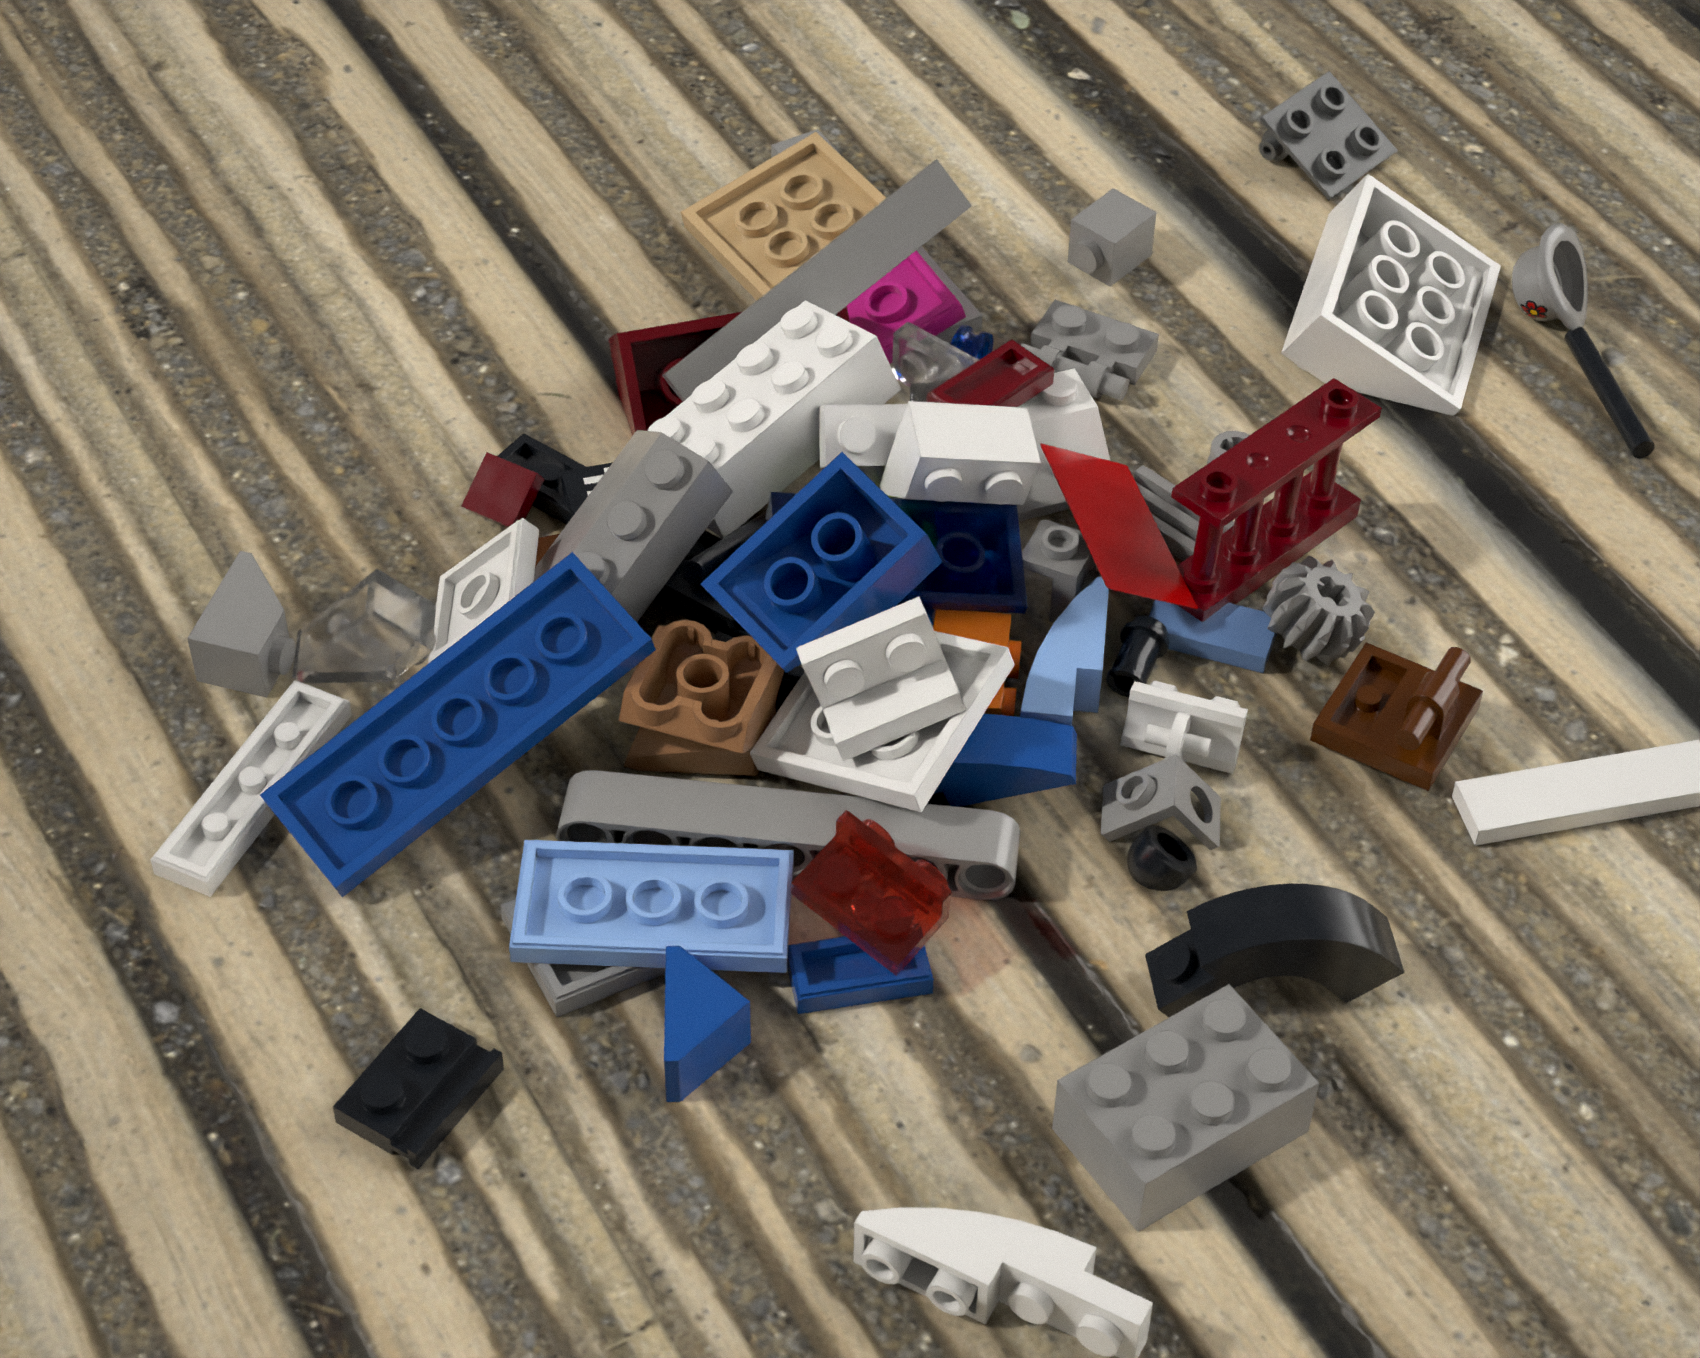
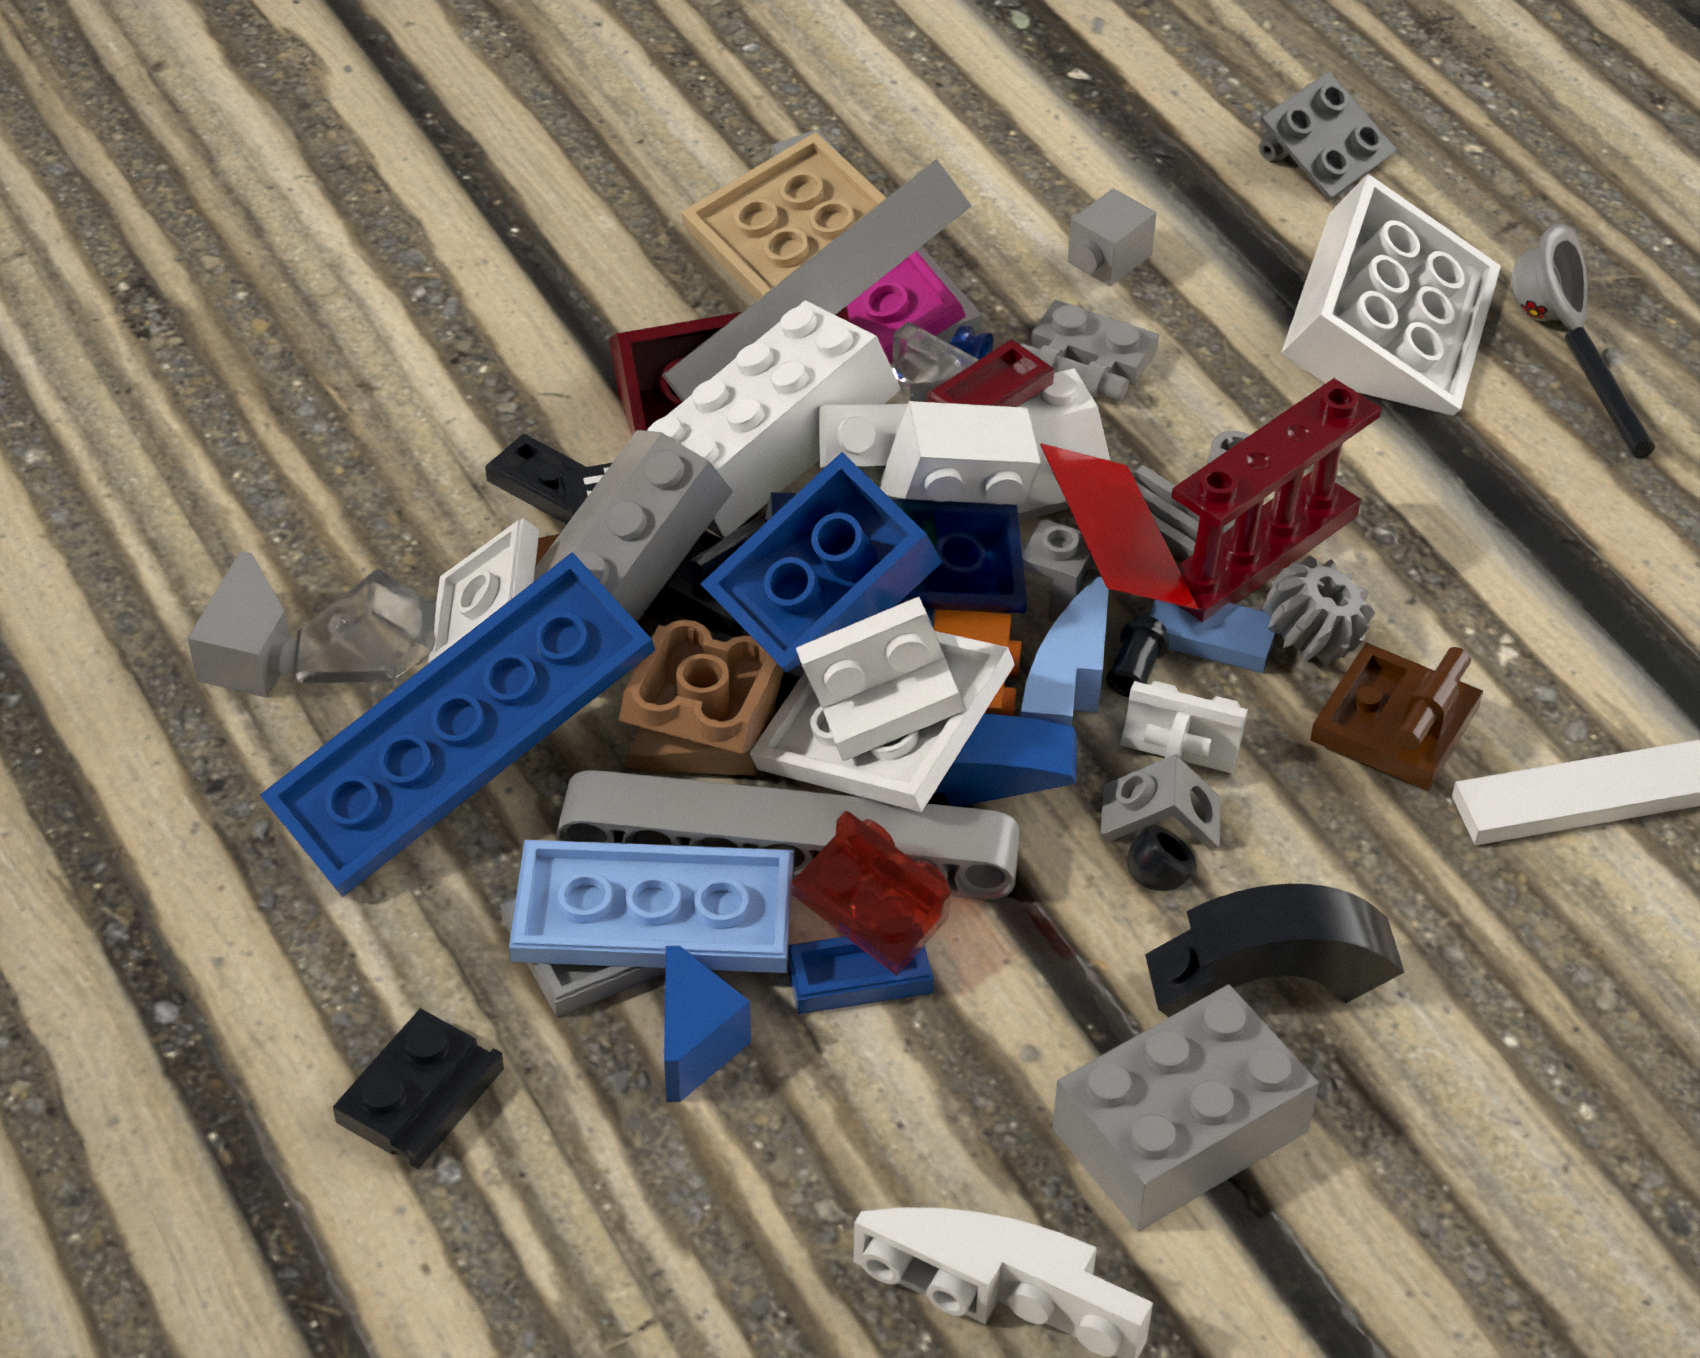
(231, 809): white tile -> none
(502, 491): dark red tile -> none

